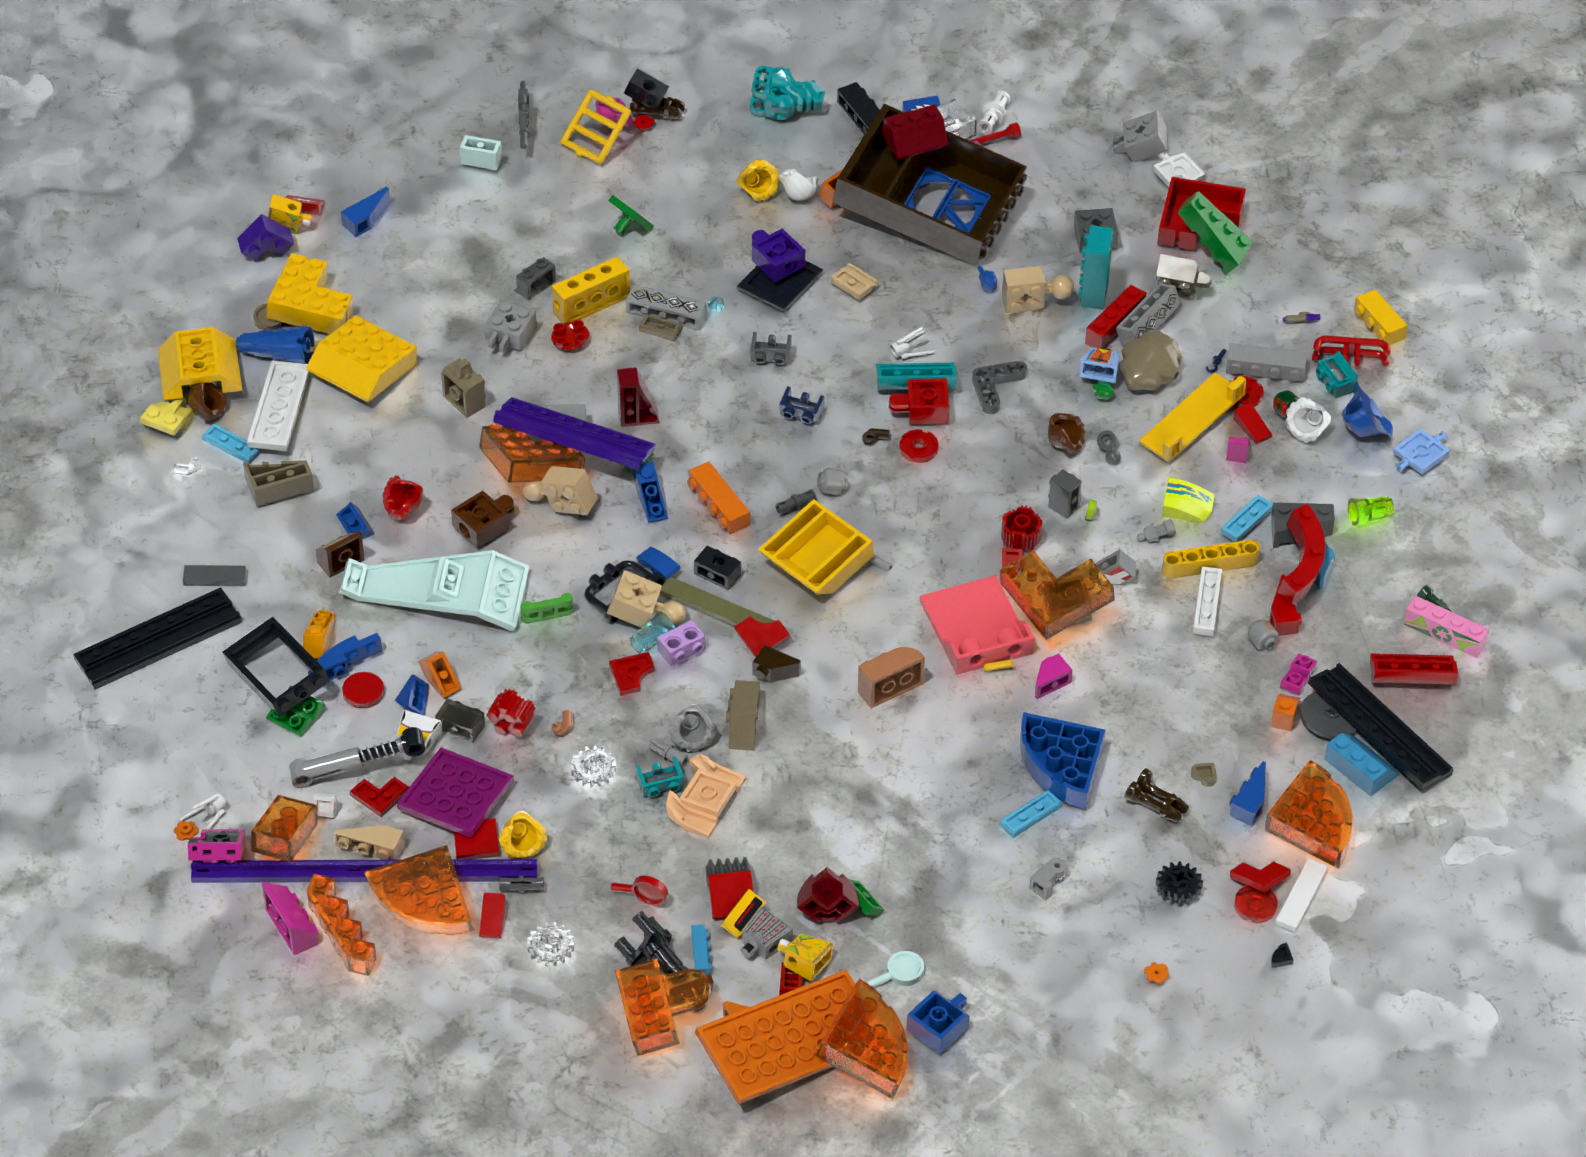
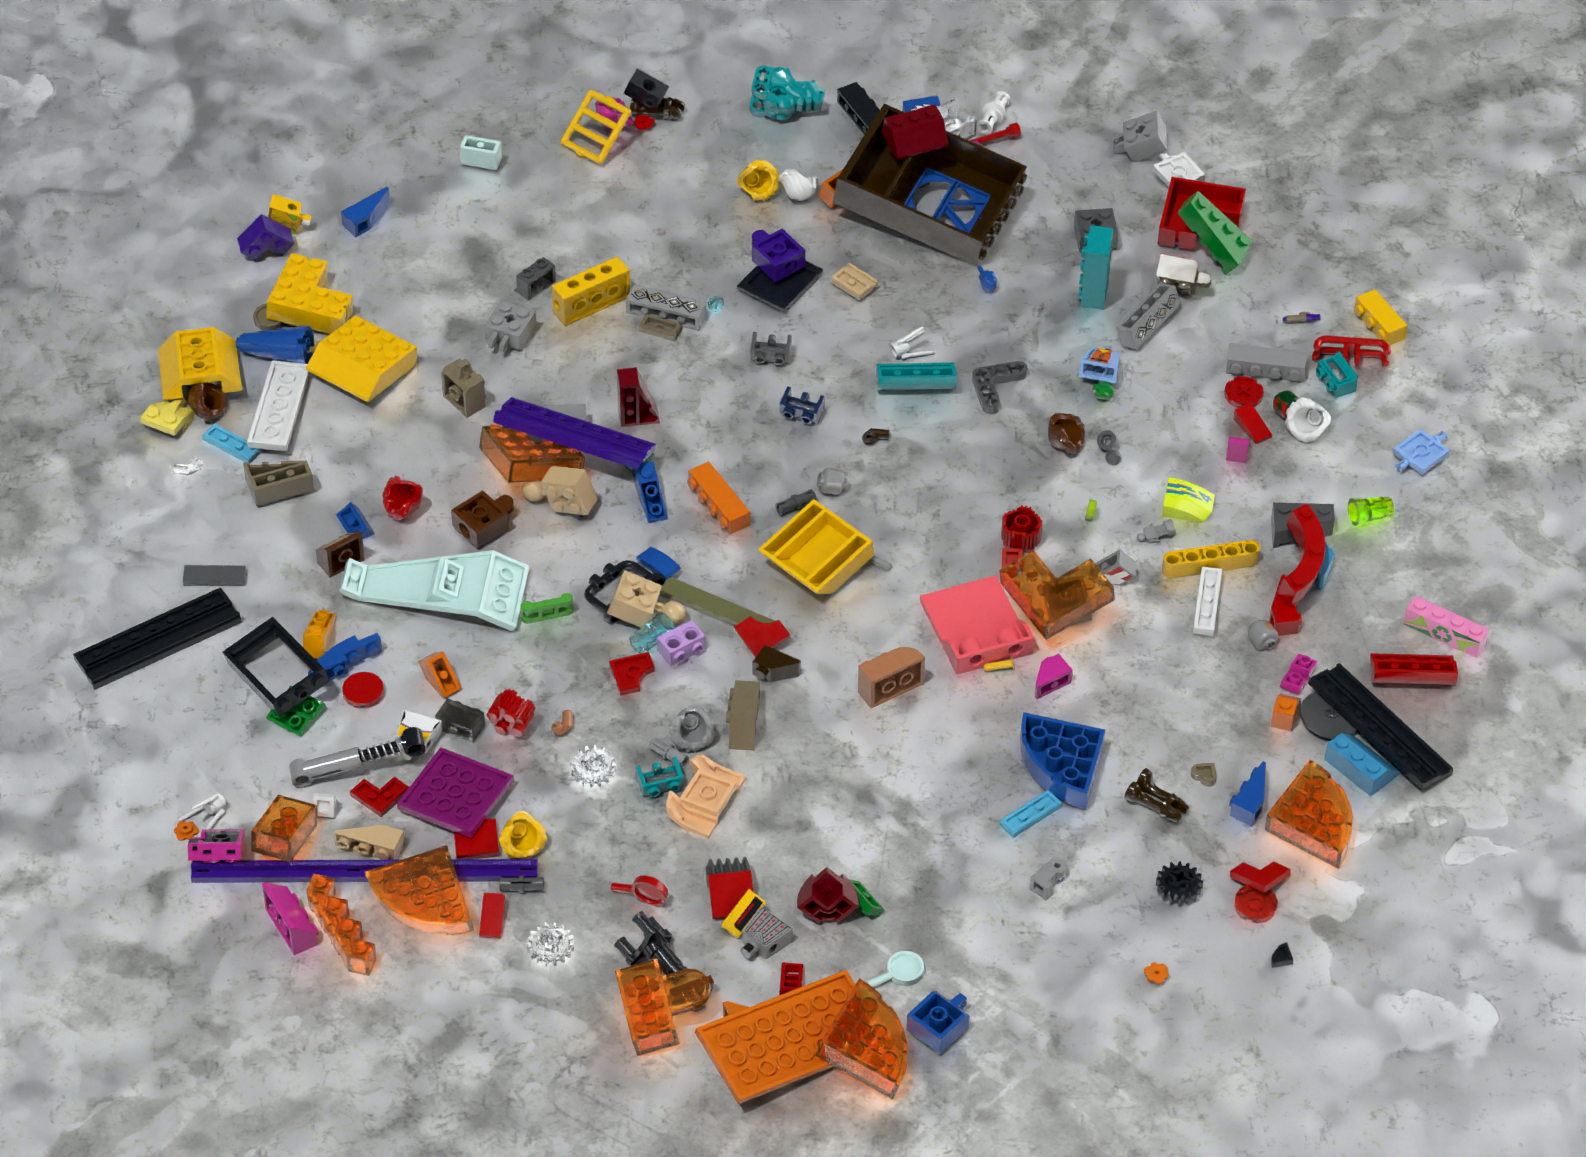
(309, 205): red slope -> none
(414, 695): blue slope -> none
(523, 107): dark grey bar -> none
(570, 335): red dish -> none
(628, 216): green tile -> none
(700, 948): dark azure piece -> none
(717, 567): black brick -> none
(806, 955): yellow torso -> none
(918, 454): red tile -> none
(919, 394): red brick -> none
(1026, 289): tan brick -> none
(1064, 493): dark grey brick -> none
(1103, 328): red brick -> none
(1150, 361): dark tan piece -> none
(1193, 416): yellow bracket -> none
(1216, 360): dark blue hand -> none
(1247, 518): medium azure plate -> none
(1301, 895): white tile -> none
(1361, 413): blue piece -> none
(1427, 594): dark green piece -> none

